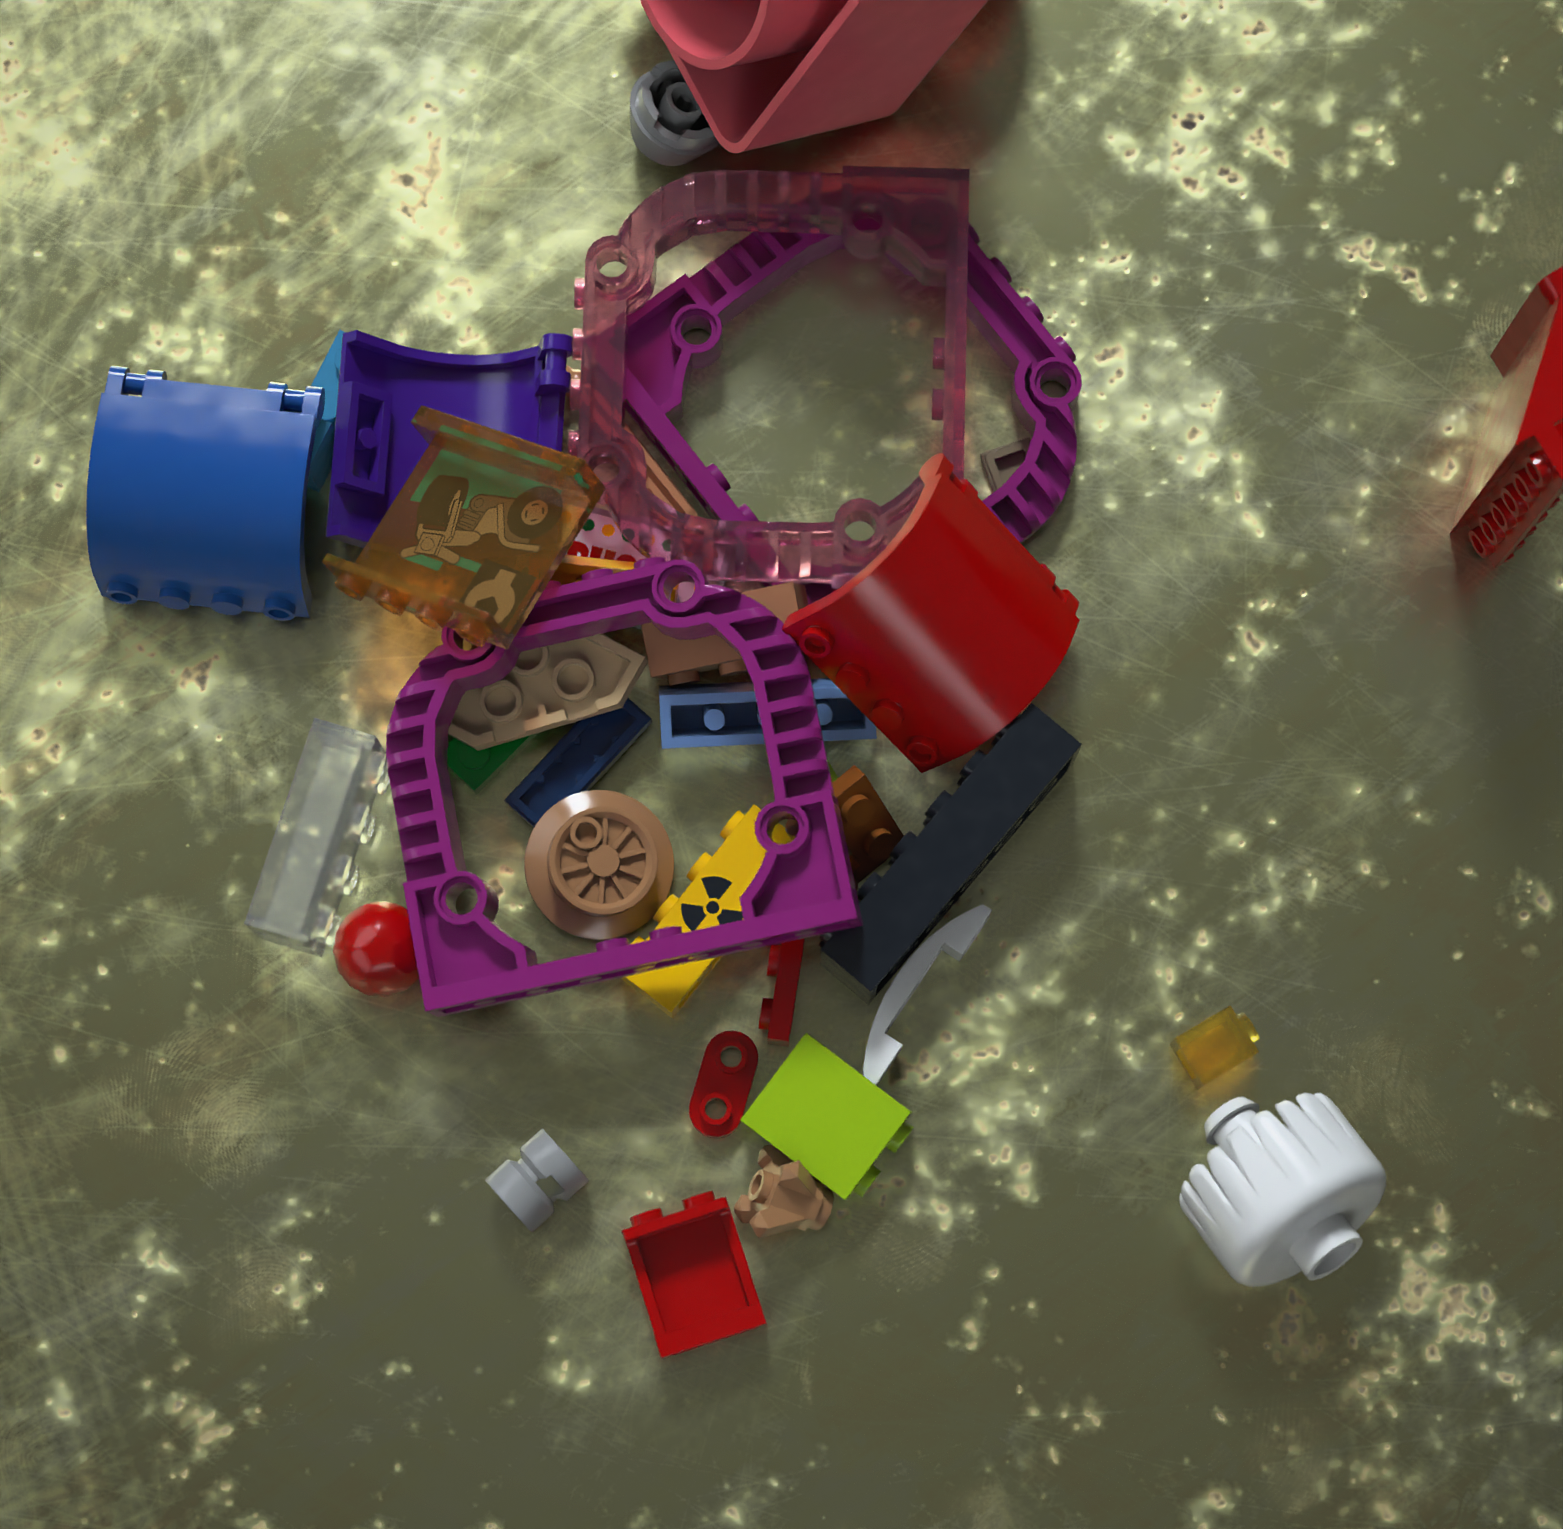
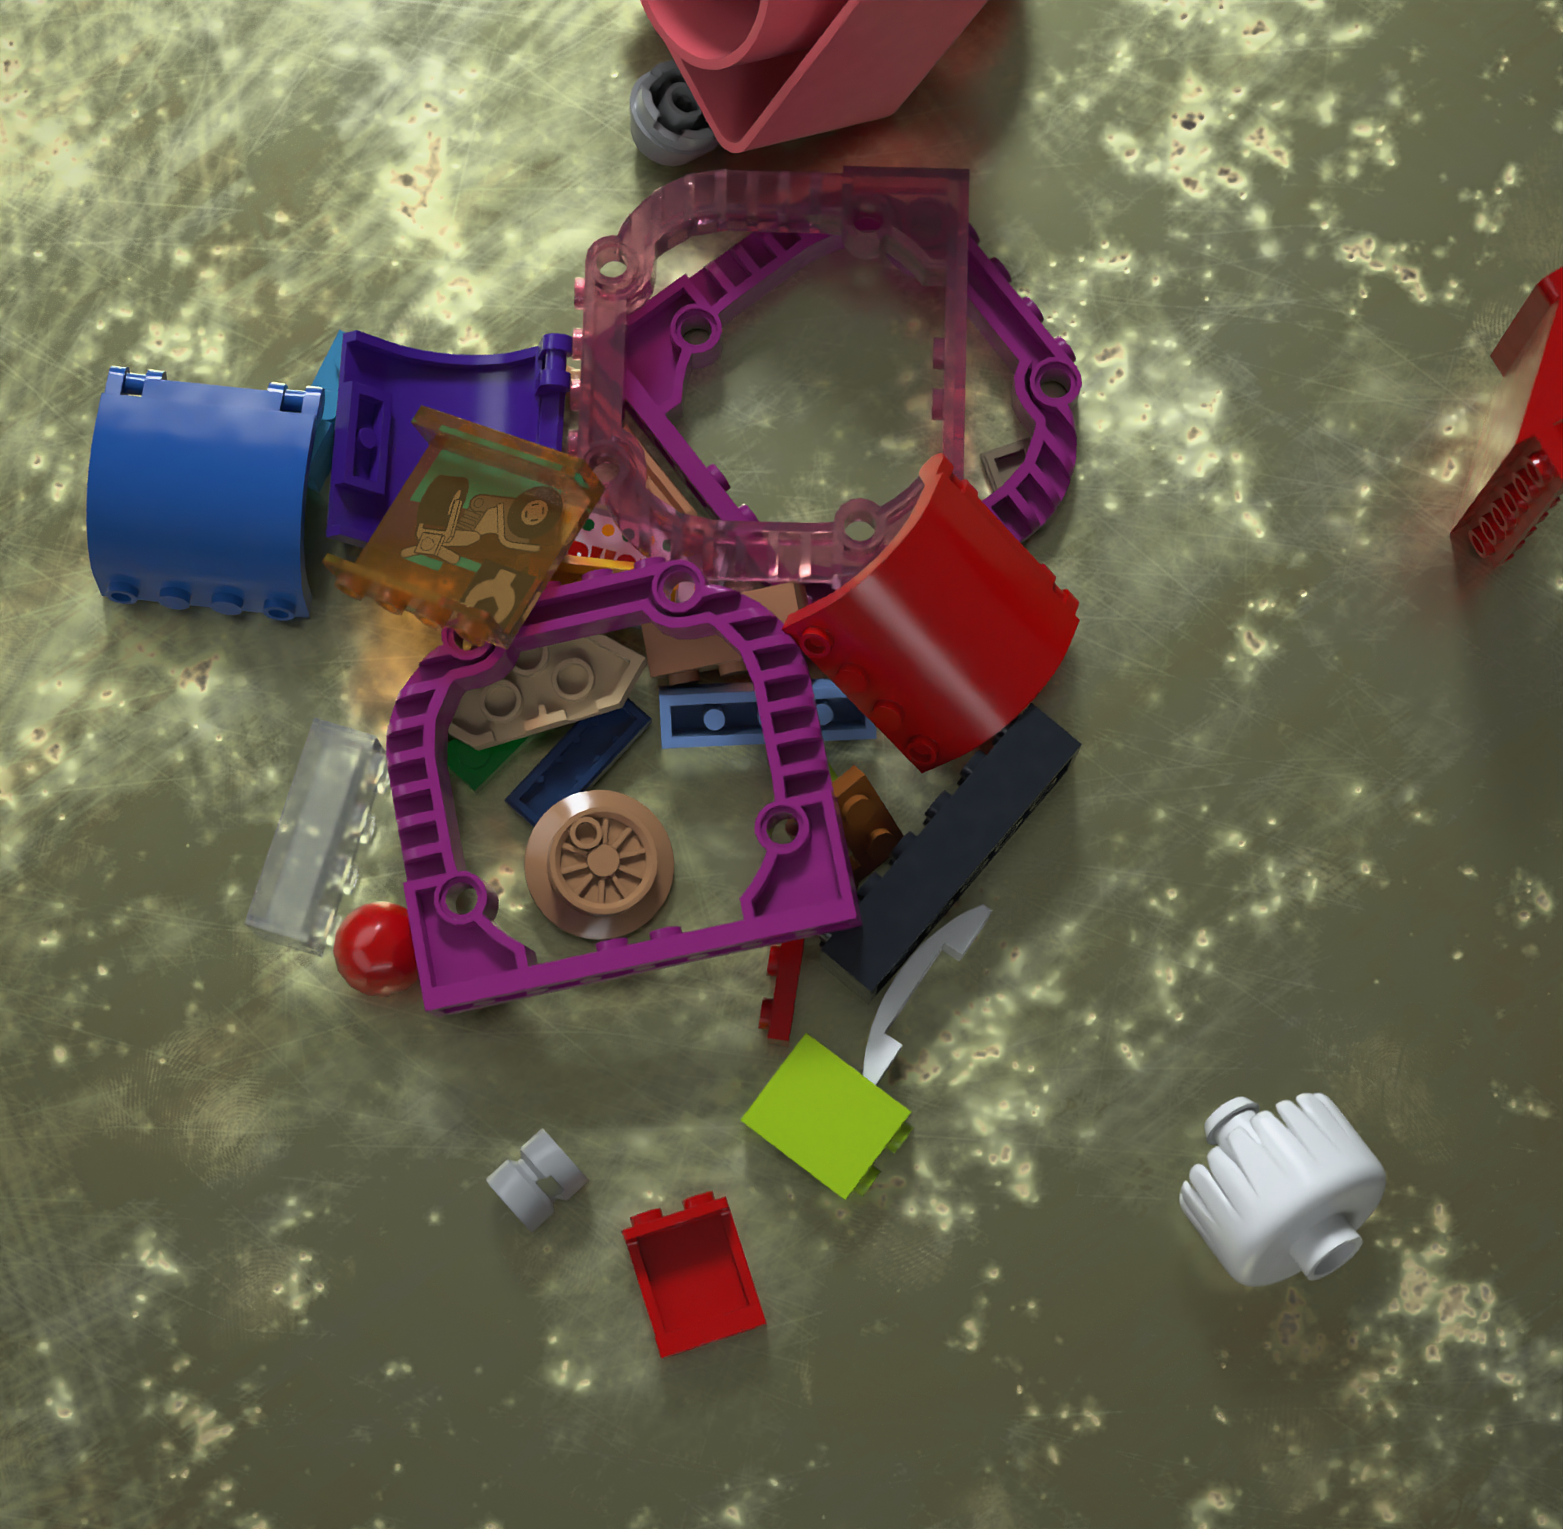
(707, 902): yellow brick -> none
(723, 1083): red plate -> none
(783, 1196): medium nougat rock -> none
(1216, 1046): clear yellow brick -> none

